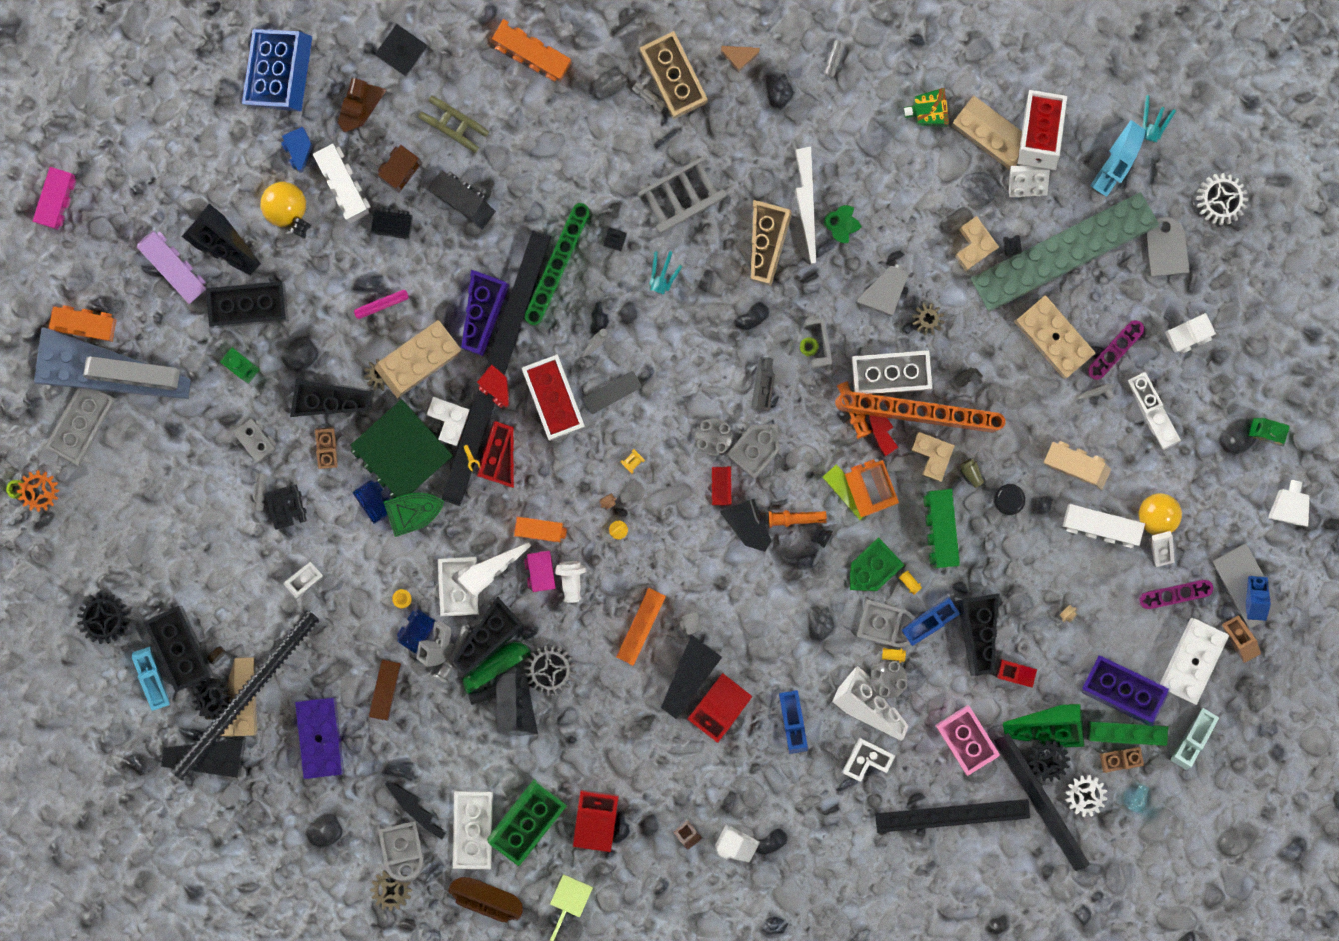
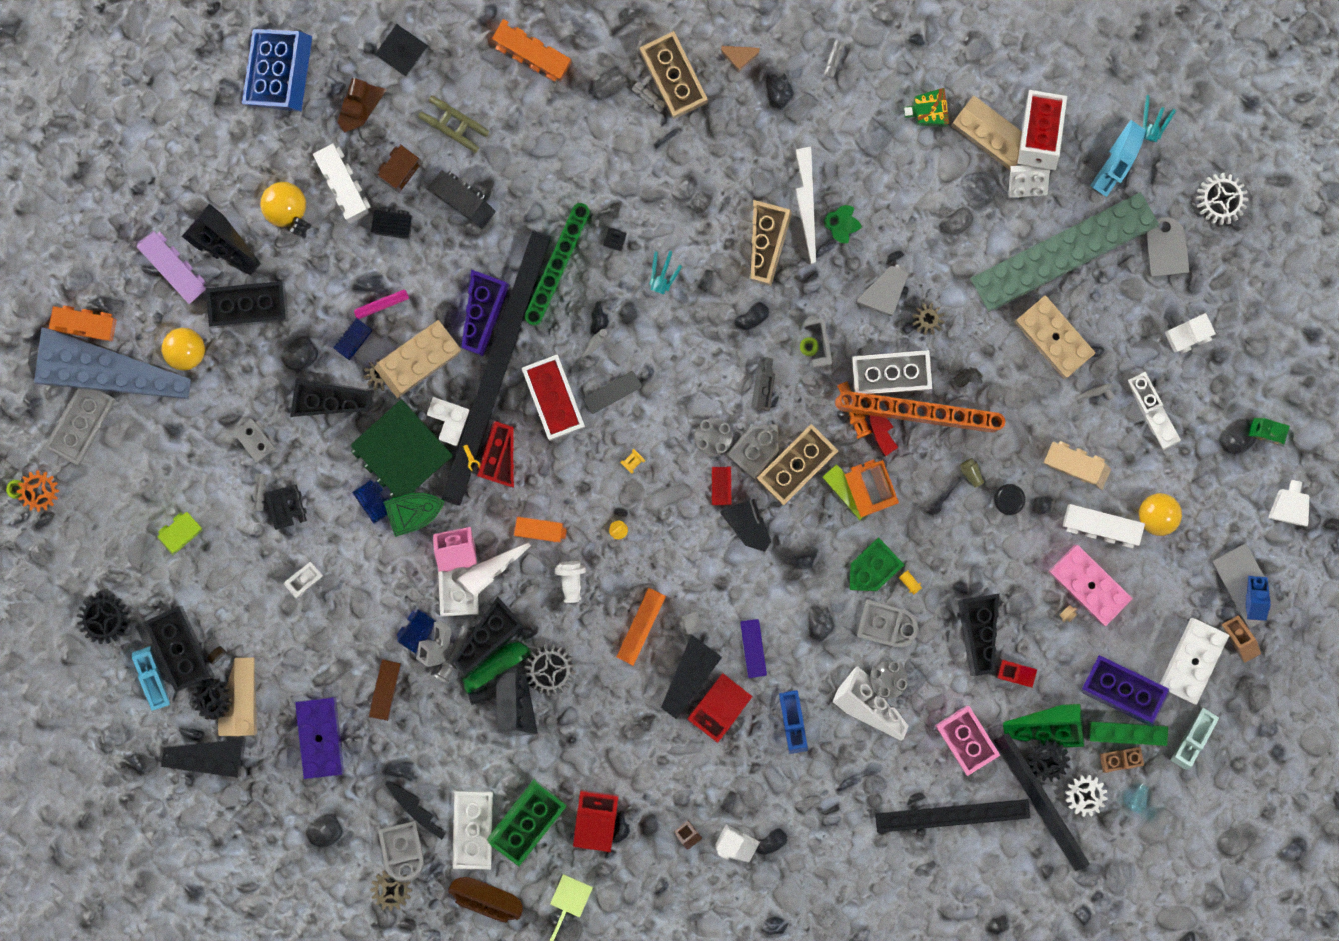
(54, 198): dark pink brick -> none
(131, 373): light grey beam -> none
(179, 533): none -> lime brick
(183, 349): none -> yellow piece
(240, 365): green torso -> none
(245, 695): black piece -> none
(299, 147): blue slope -> none
(326, 447): medium nougat slope -> none
(353, 339): none -> clear blue brick
(401, 598): yellow plate -> none
(454, 549): none -> bright pink brick
(496, 384): red slope -> none
(540, 570): dark pink brick -> none
(608, 501): medium nougat plate -> none
(698, 204): light grey fence -> none
(753, 648): none -> dark purple piece
(786, 518): orange pin -> none
(812, 453): none -> tan brick
(821, 536): black wheel -> none
(865, 755): white brick -> none
(894, 654): yellow pin -> none
(930, 621): blue slope -> none
(937, 453): tan brick -> none
(942, 528): green brick -> none
(980, 244): tan brick -> none
(1012, 245): black wheel -> none
(1074, 574): none -> bright pink brick
(1118, 352): magenta beam -> none
(1162, 548): white slope -> none
(1176, 596): magenta beam -> none

